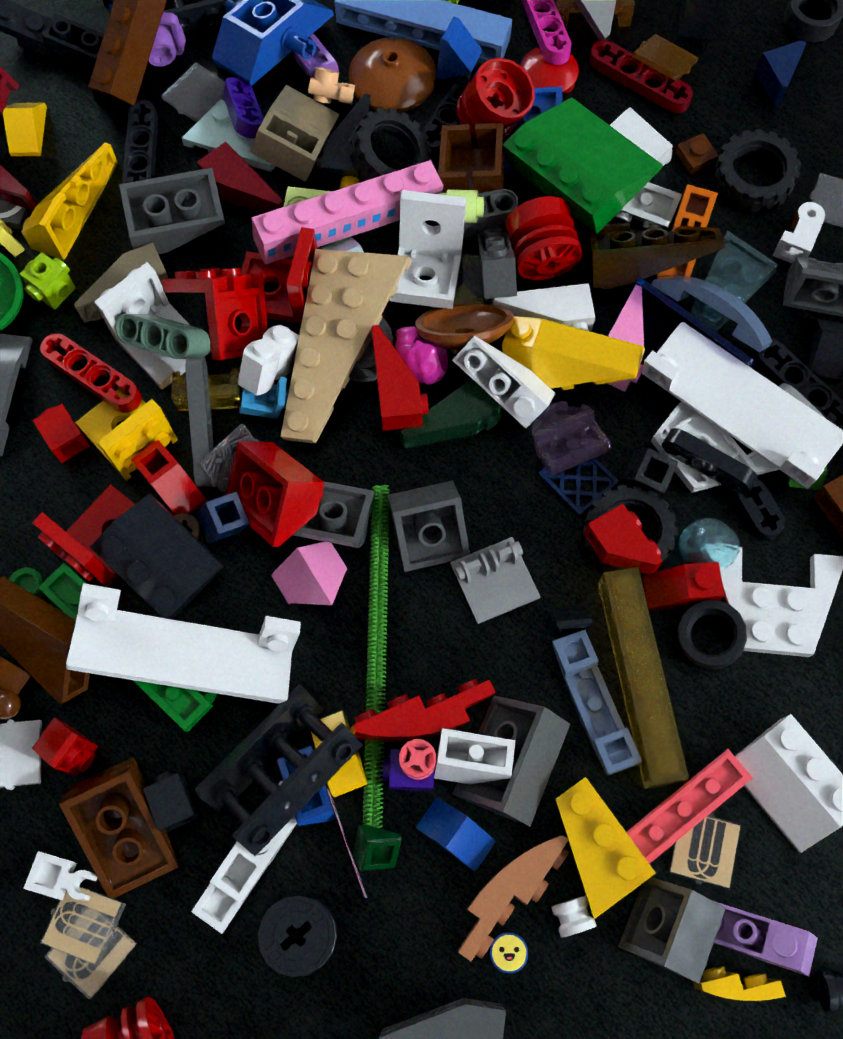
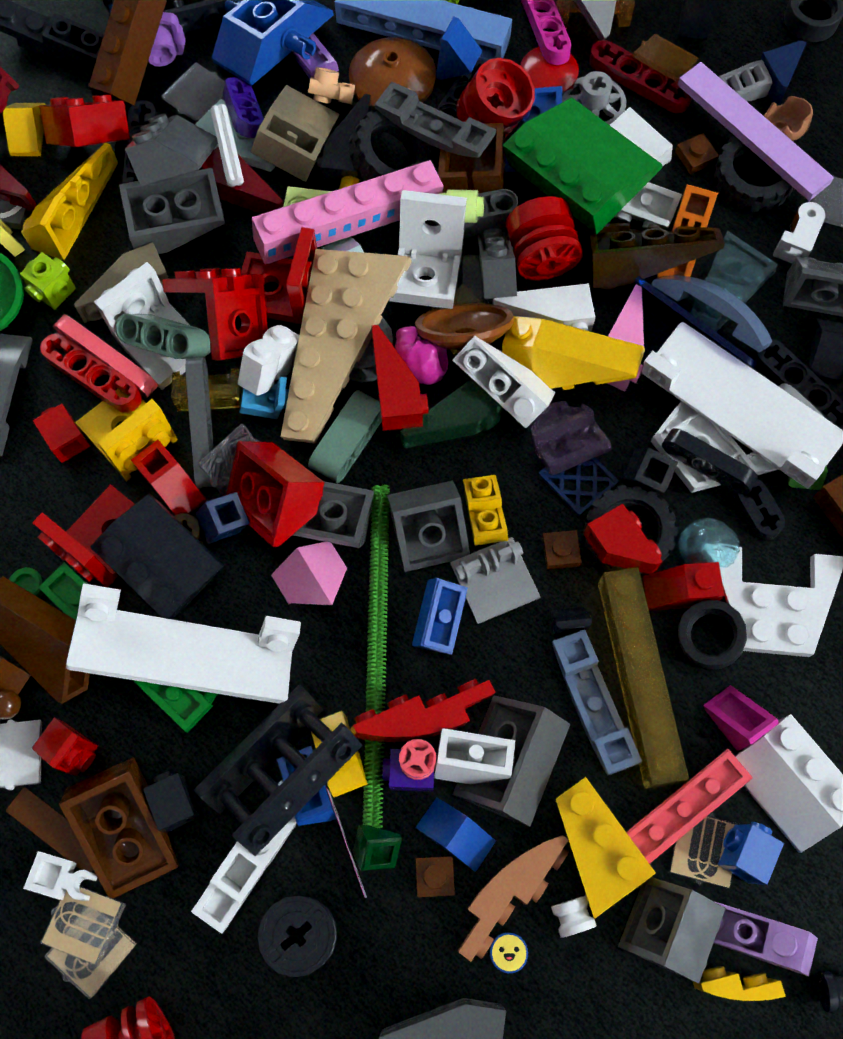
(48, 826): none -> reddish brown sticker
(80, 124): none -> red brick
(107, 354): none -> coral beam
(168, 148): none -> dark grey slope
(227, 145): none -> white axle
(346, 437): none -> sand green beam
(432, 125): none -> dark grey slope
(435, 876): none -> reddish brown plate
(439, 616): none -> blue slope
(485, 510): none -> yellow slope
(561, 549): none -> reddish brown plate
(597, 94): none -> light grey wheel
(739, 717): none -> dark pink slope
(750, 852): none -> brick
(755, 78): none -> light grey slope
(755, 131): none -> lavender tile
(791, 117): none -> nougat hair

